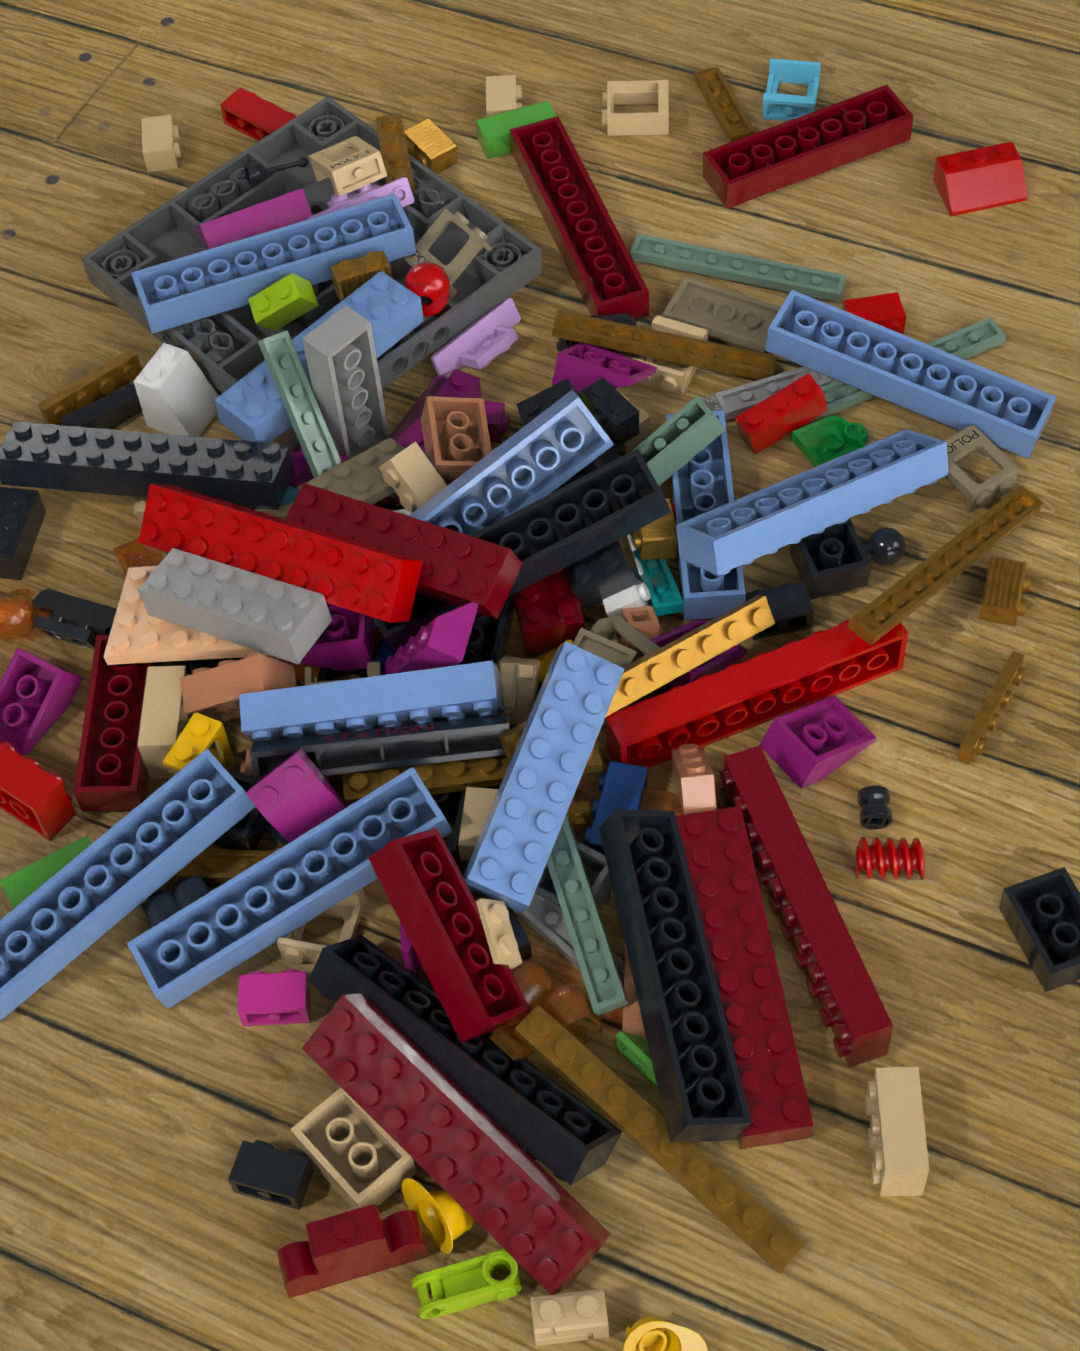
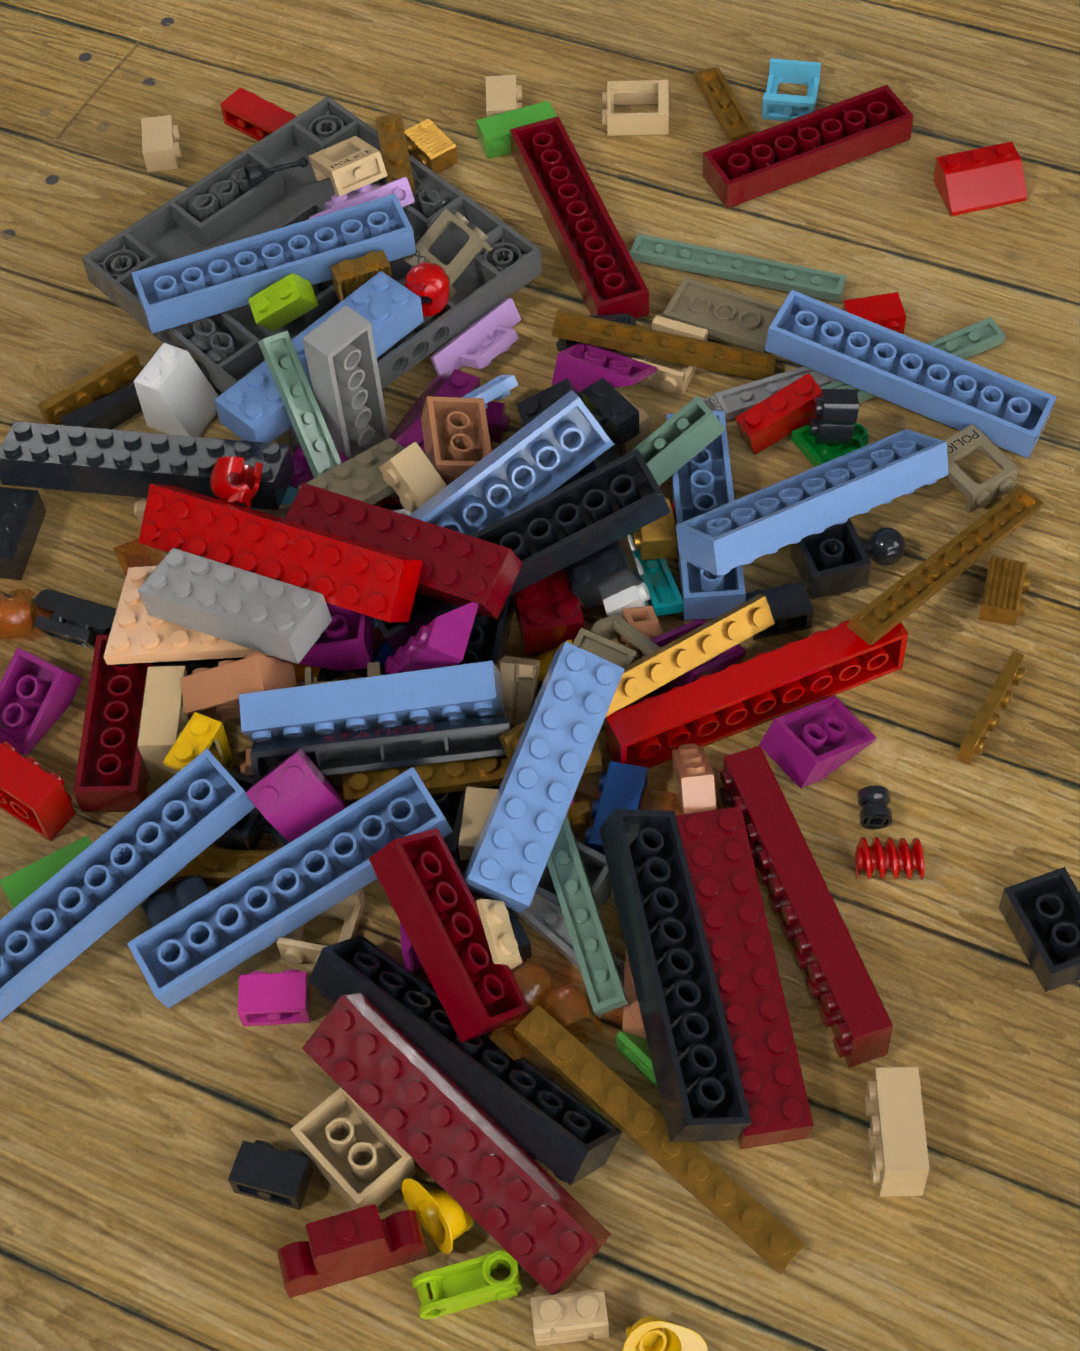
(235, 481): none -> red helmet
(255, 220): magenta slope -> none
(495, 389): none -> light blue plate
(834, 416): none -> black brick

